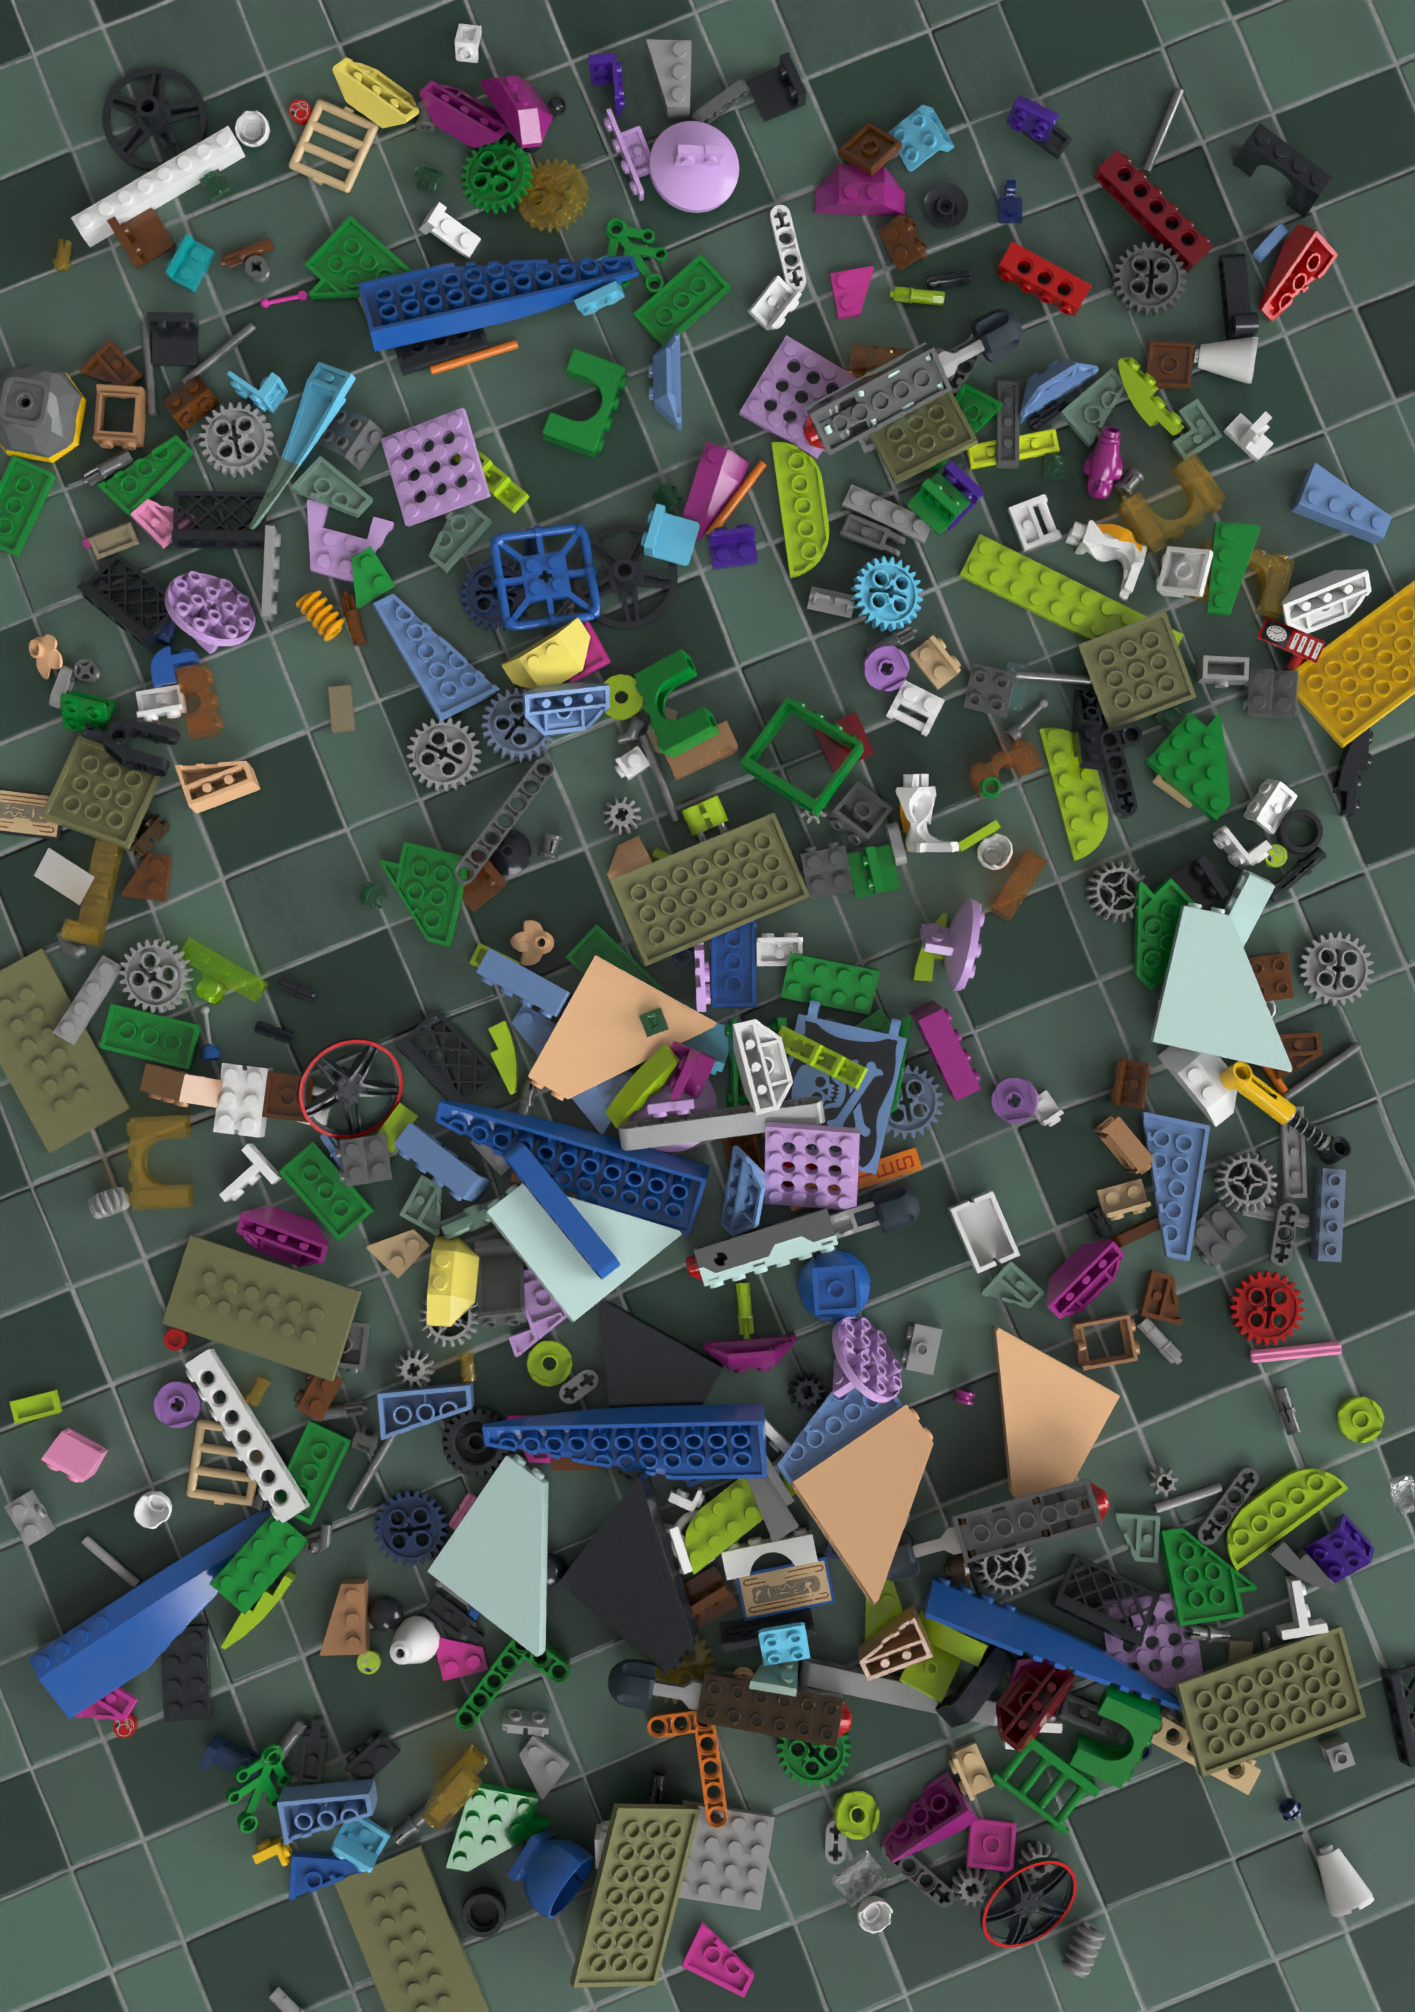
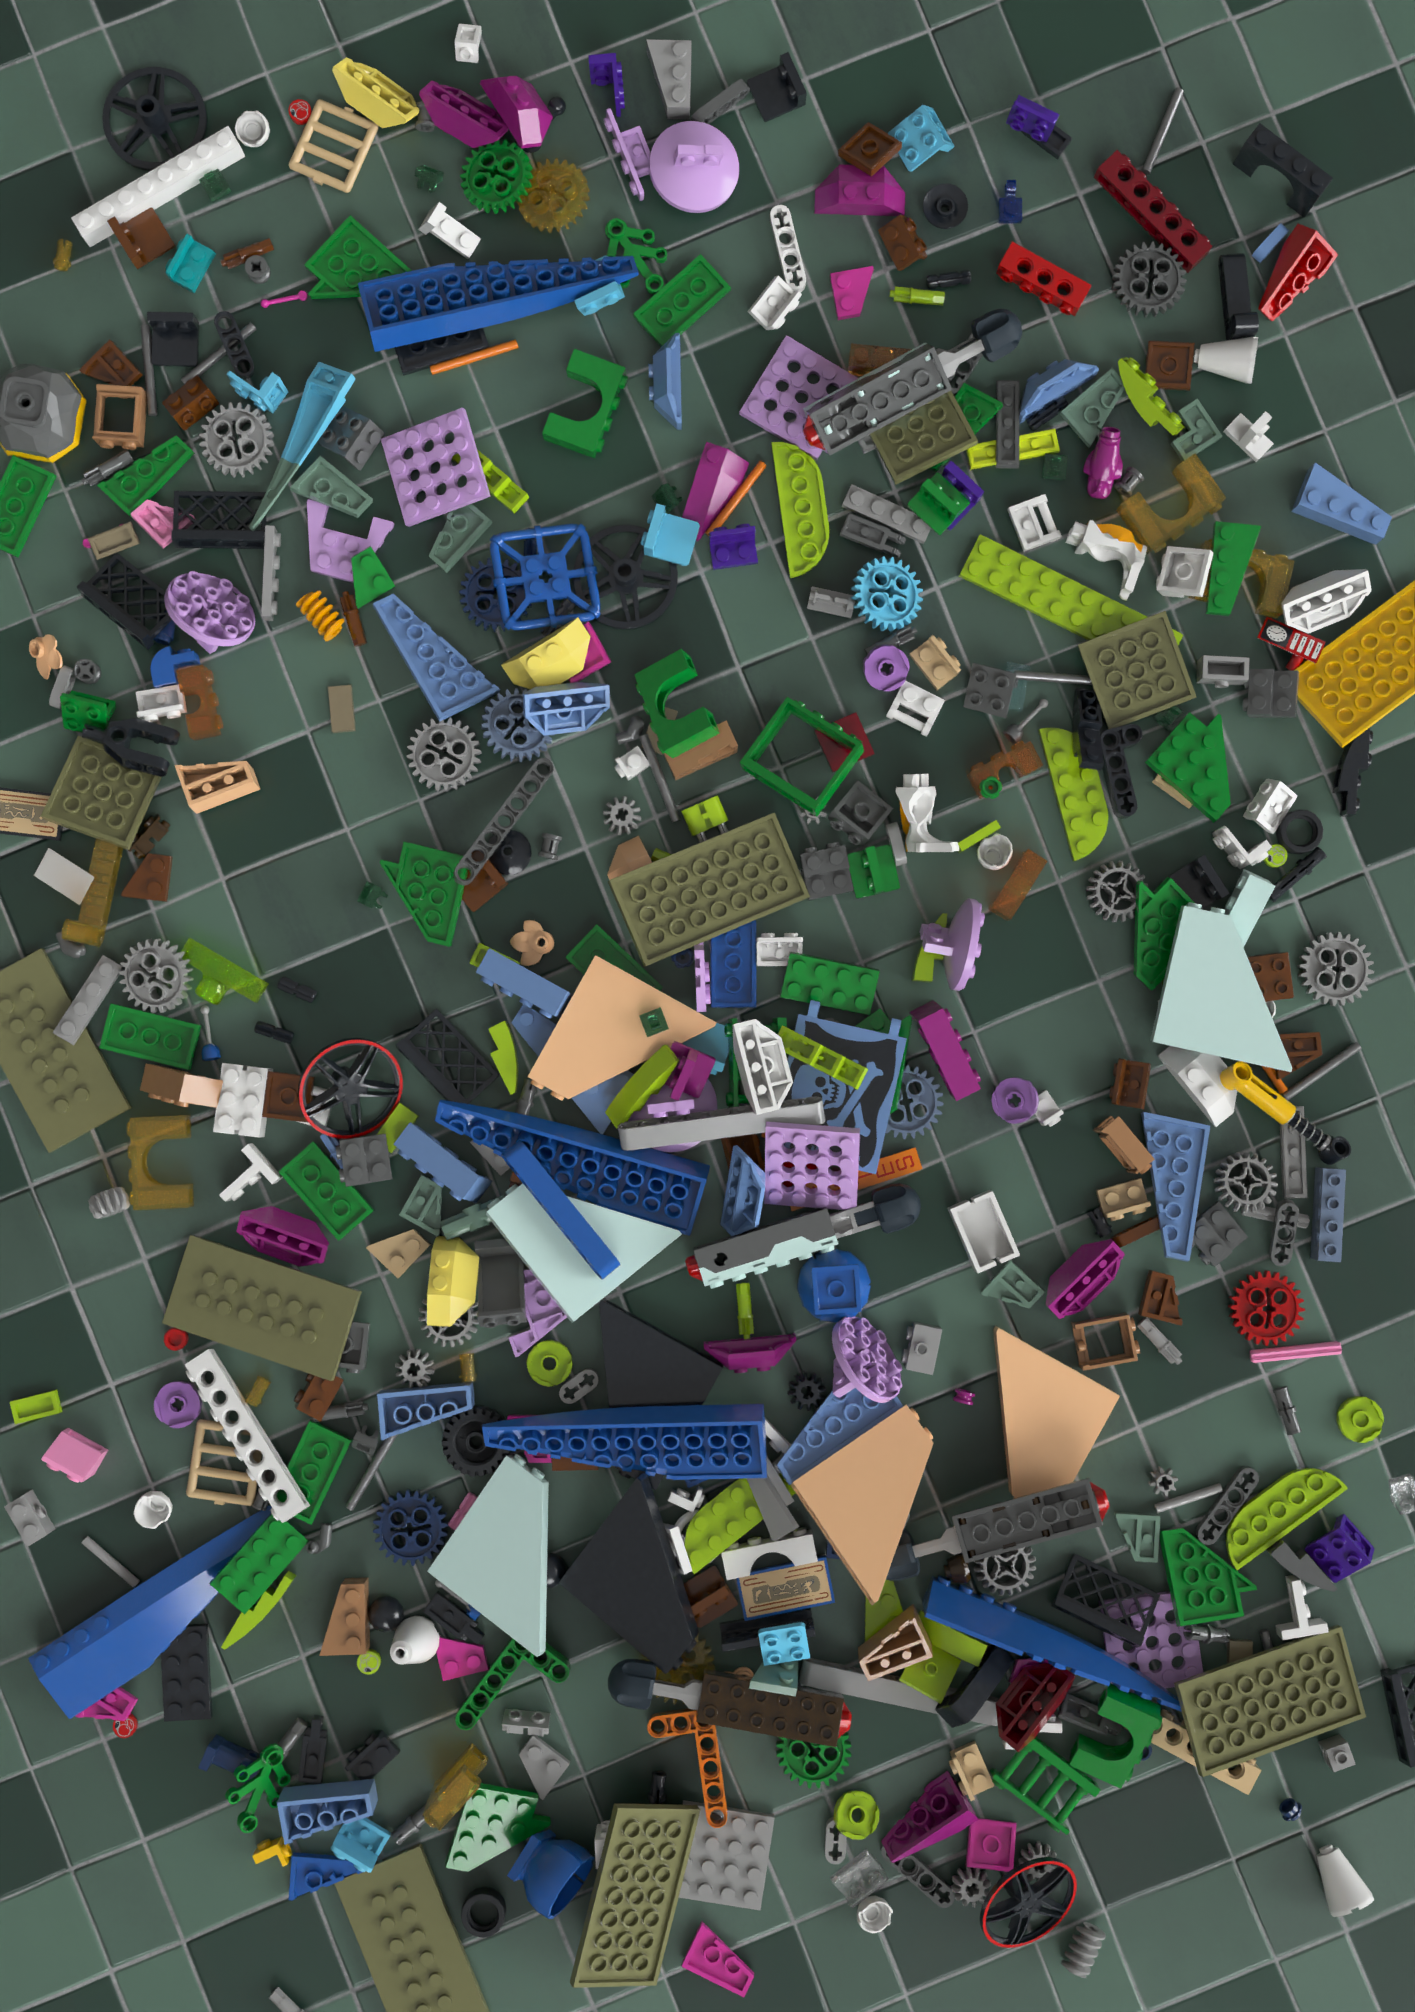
(230, 334): none -> black beam
(632, 706): lime tile -> none

